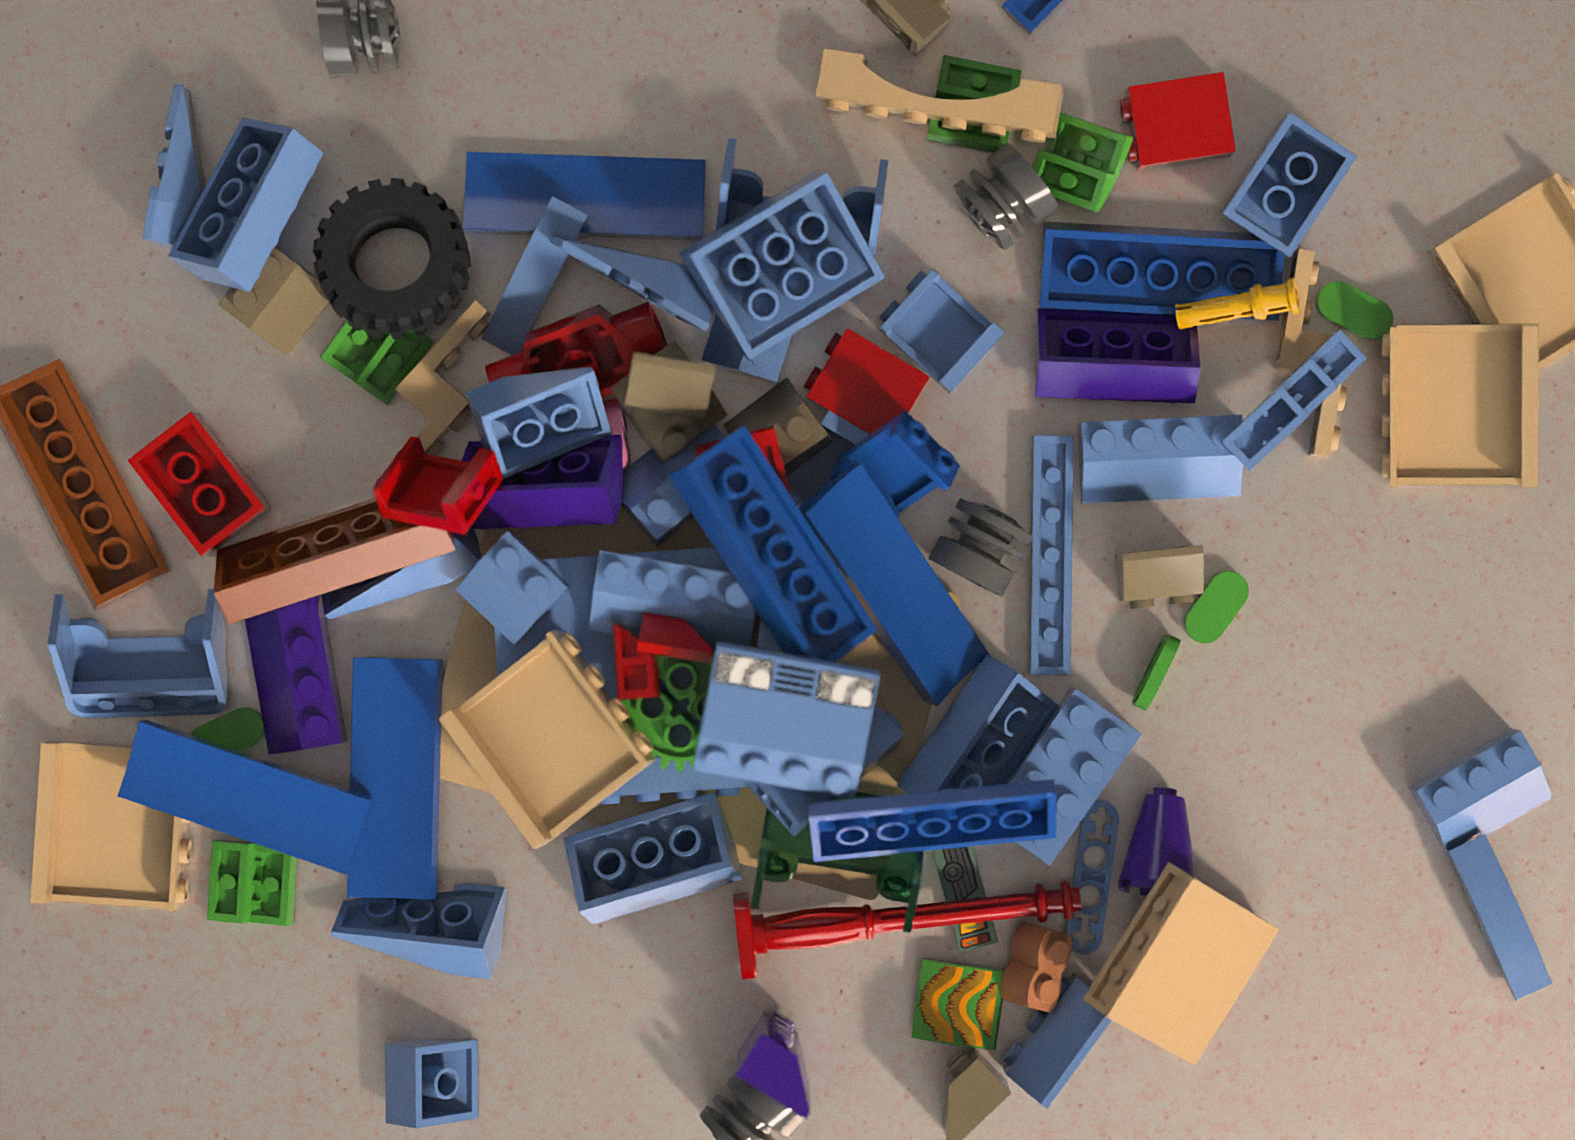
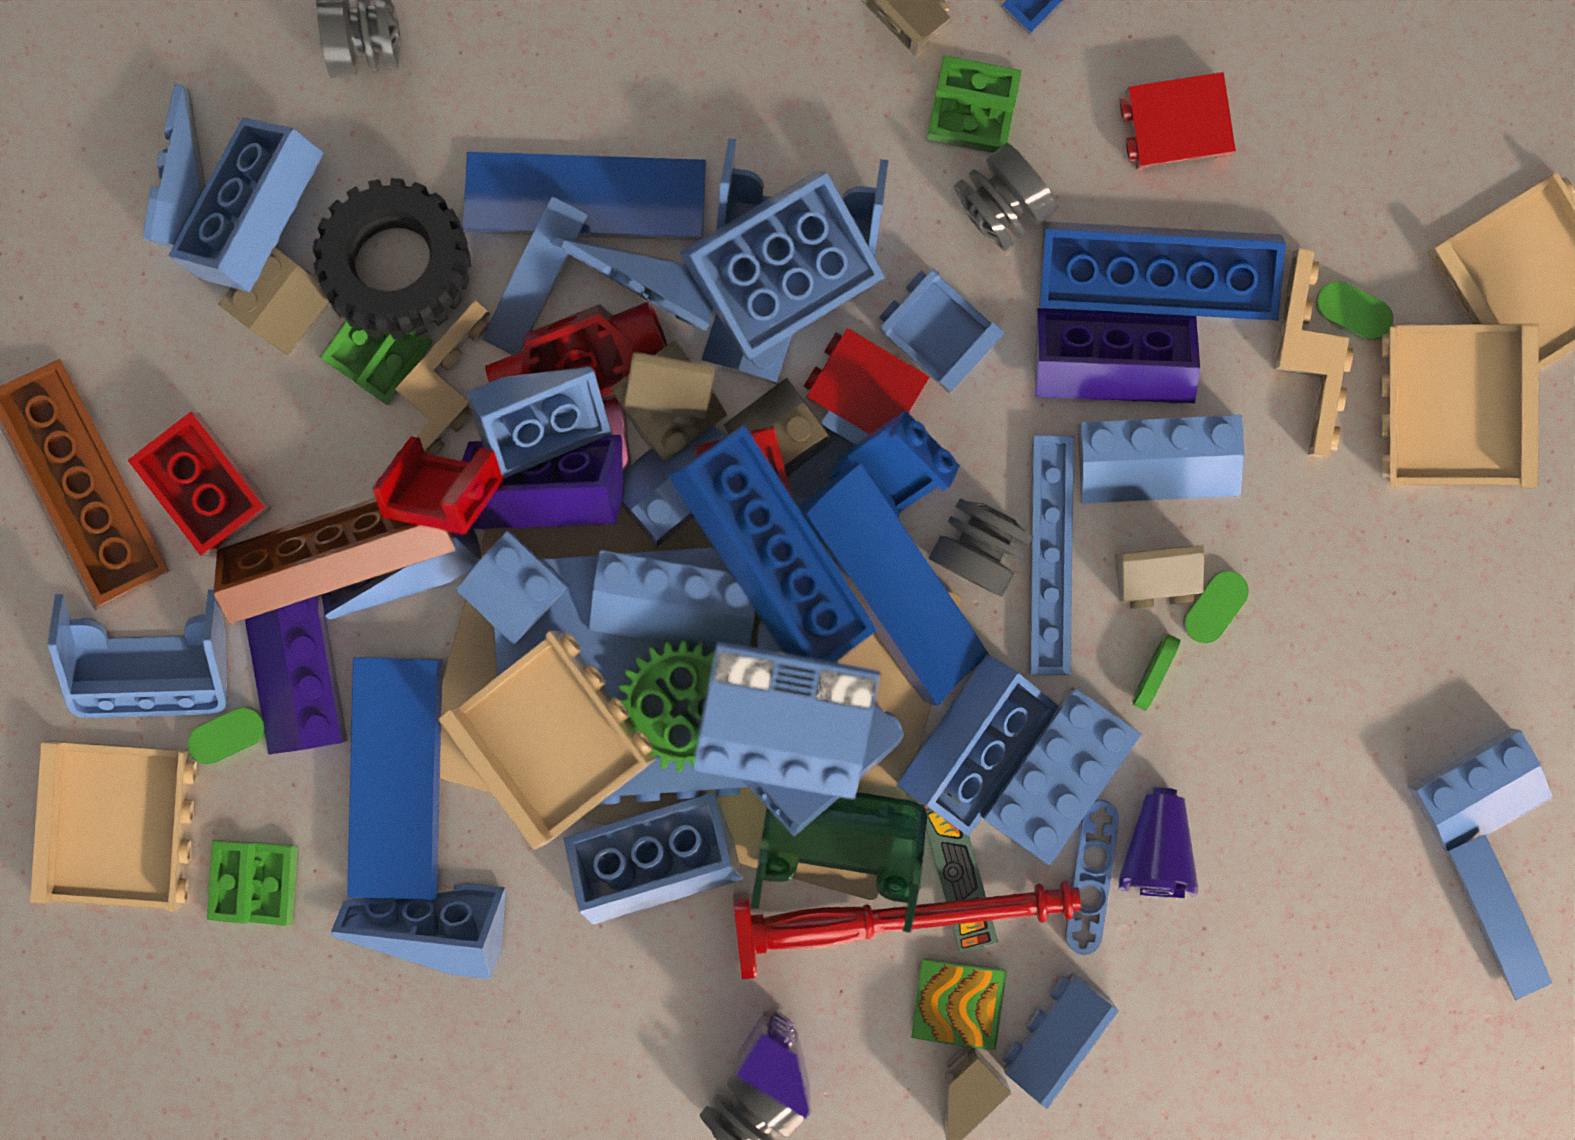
(244, 796): blue arch -> none
(431, 1081): medium blue slope -> none
(635, 670): red tile -> none
(672, 638): red tile -> none
(933, 820): blue arch -> none
(1025, 110): tan arch -> none
(1036, 967): nougat brick -> none
(1082, 161): bright green slope -> none
(1180, 964): tan panel -> none
(1257, 302): yellow pin -> none
(1289, 184): medium blue slope -> none
(1294, 400): medium blue slope -> none

